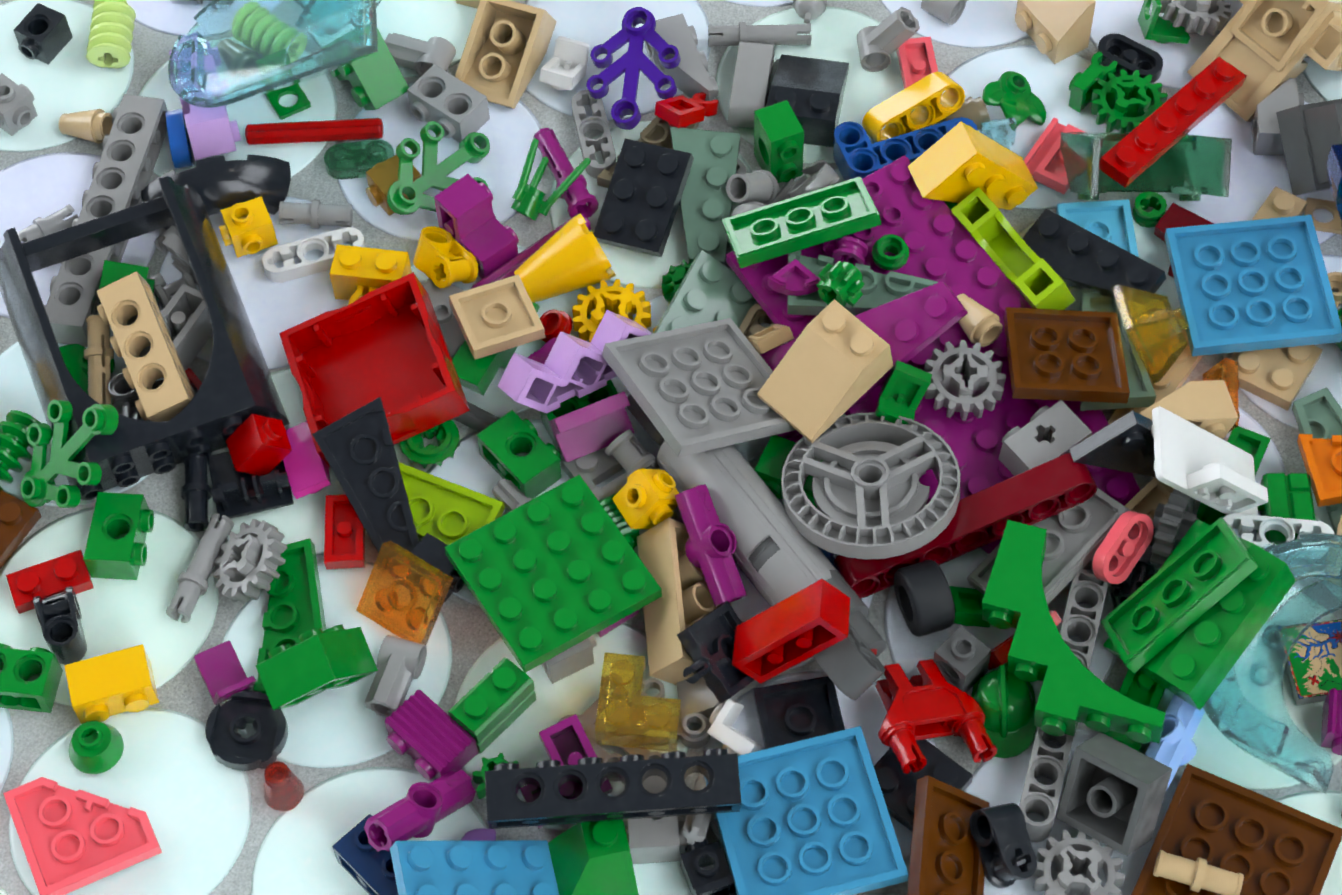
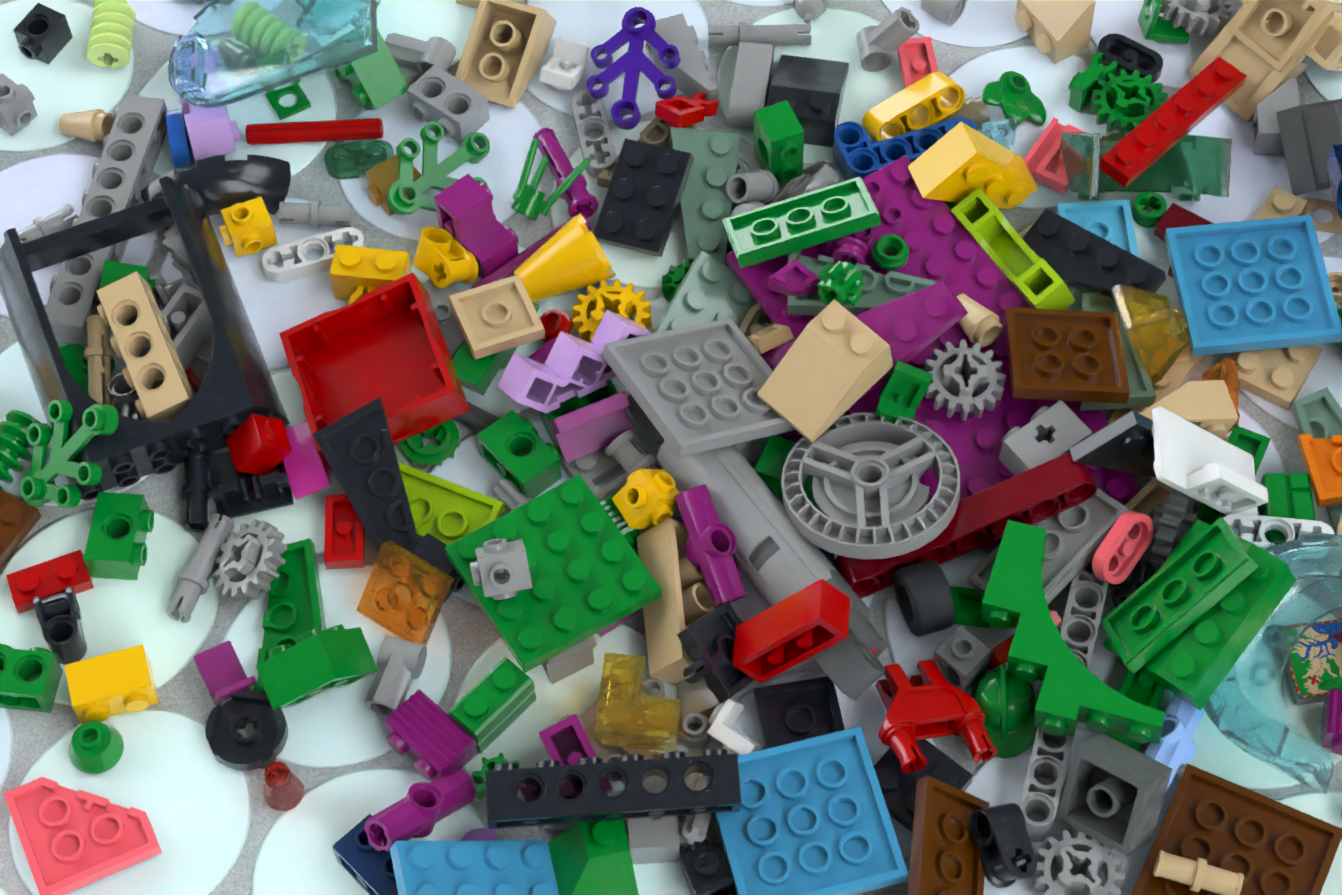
(501, 568): none -> light grey brick

